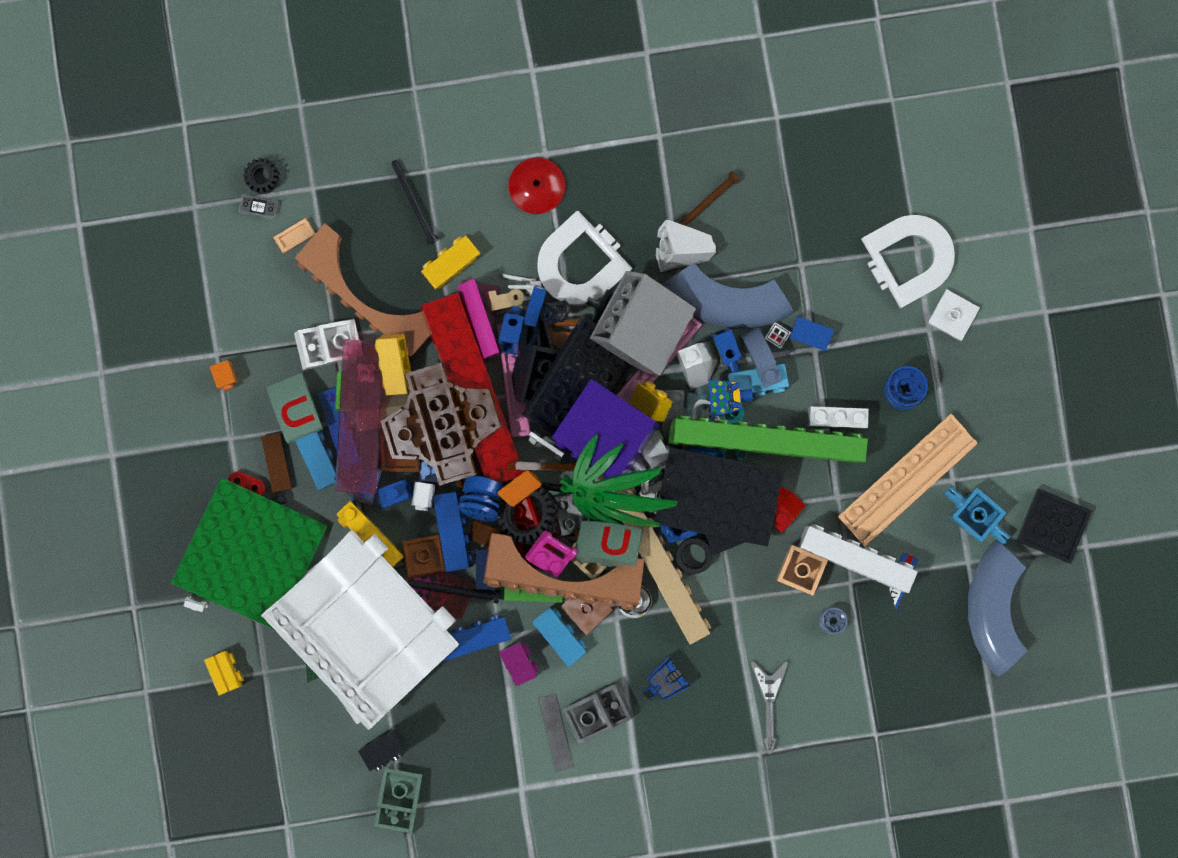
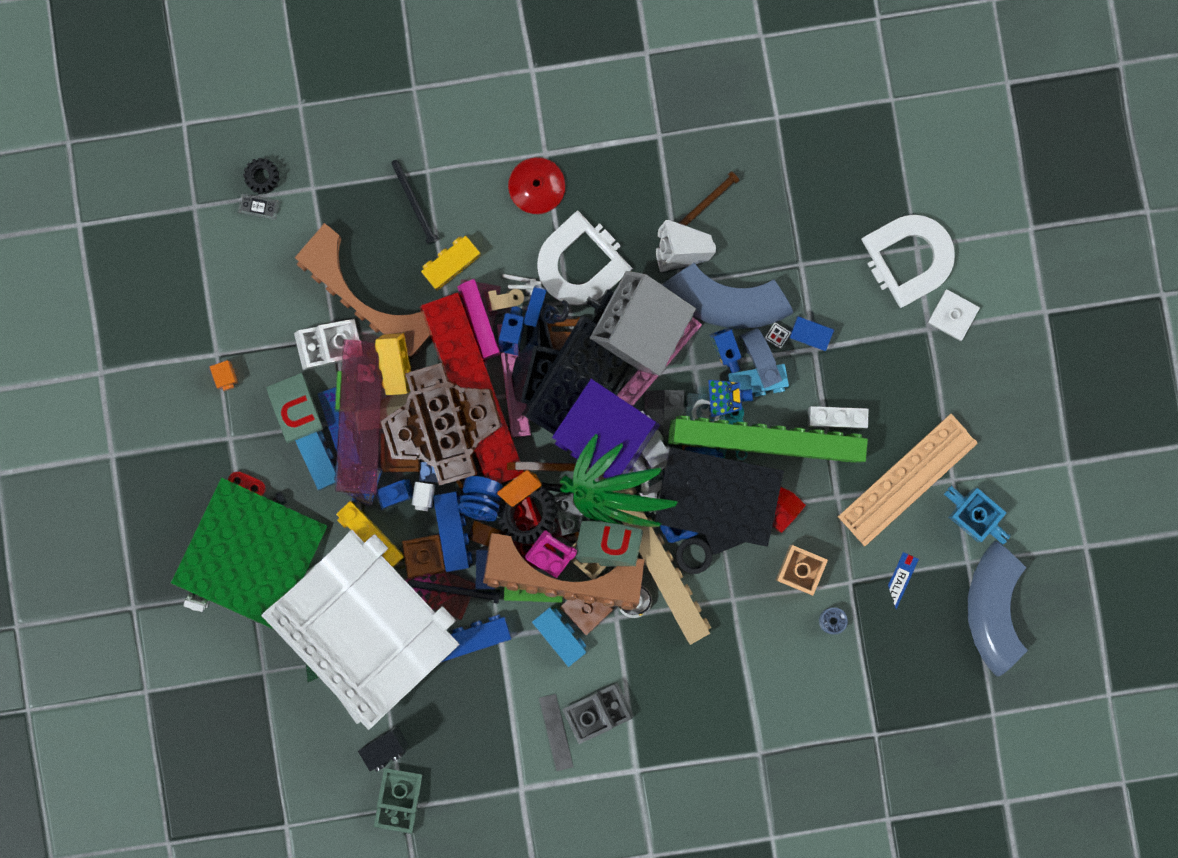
(223, 672): yellow brick -> none
(276, 462): reddish brown tile -> none
(294, 235): light nougat tile -> none
(518, 663): magenta brick -> none
(535, 437): white flag -> none
(651, 401): yellow brick -> none
(665, 681): torso -> none
(698, 363): white slope -> none
(769, 688): piece -> none
(860, 560): white brick -> none
(909, 377): blue wheel -> none
(1053, 526): black plate -> none

